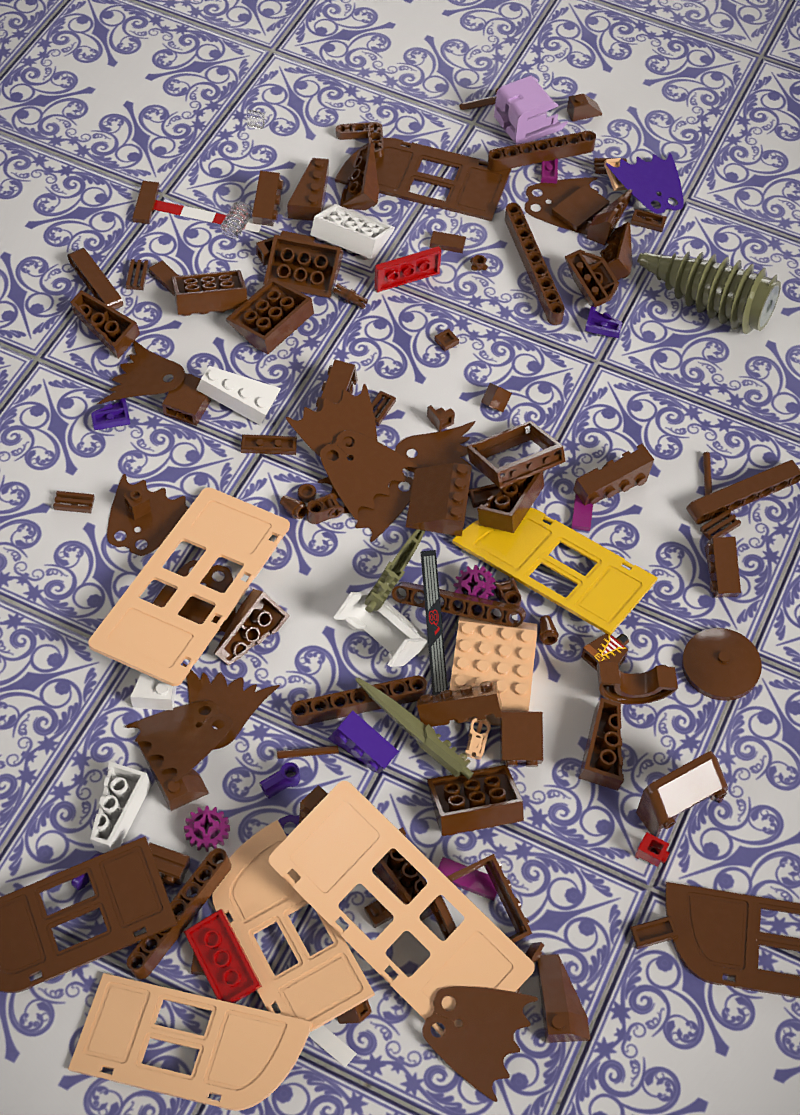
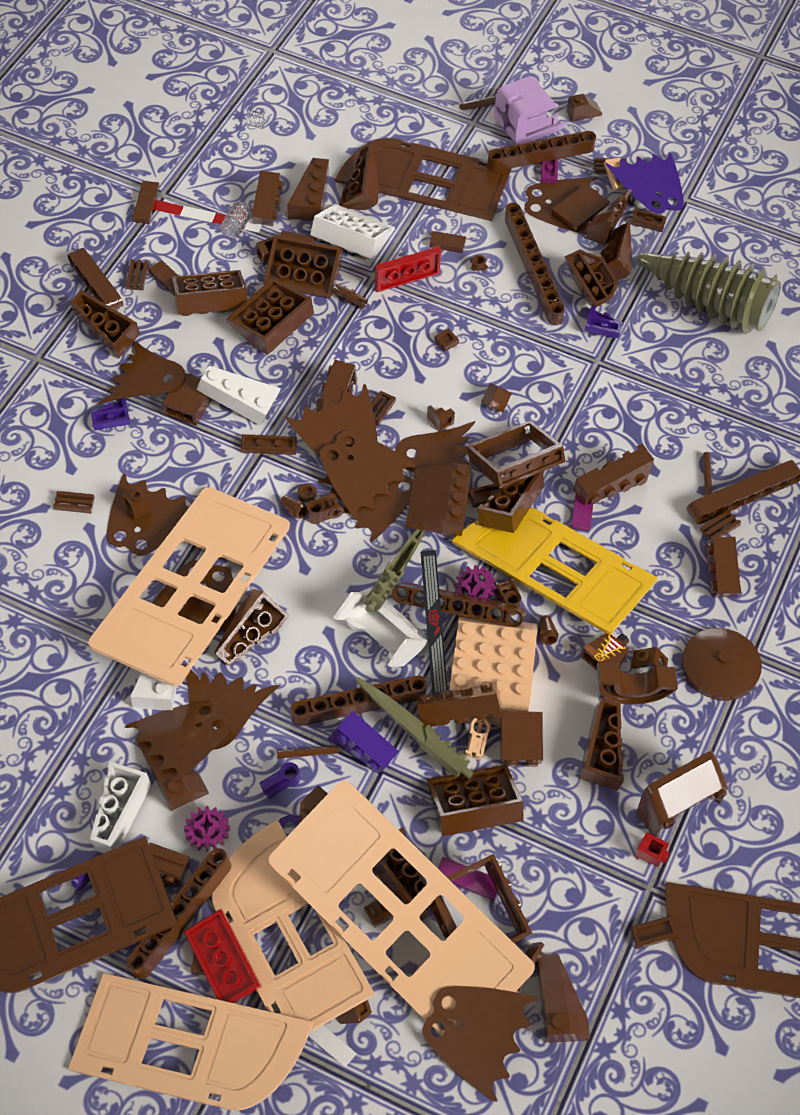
(349, 131): reddish brown beam -> none
(647, 658): none -> reddish brown bracket

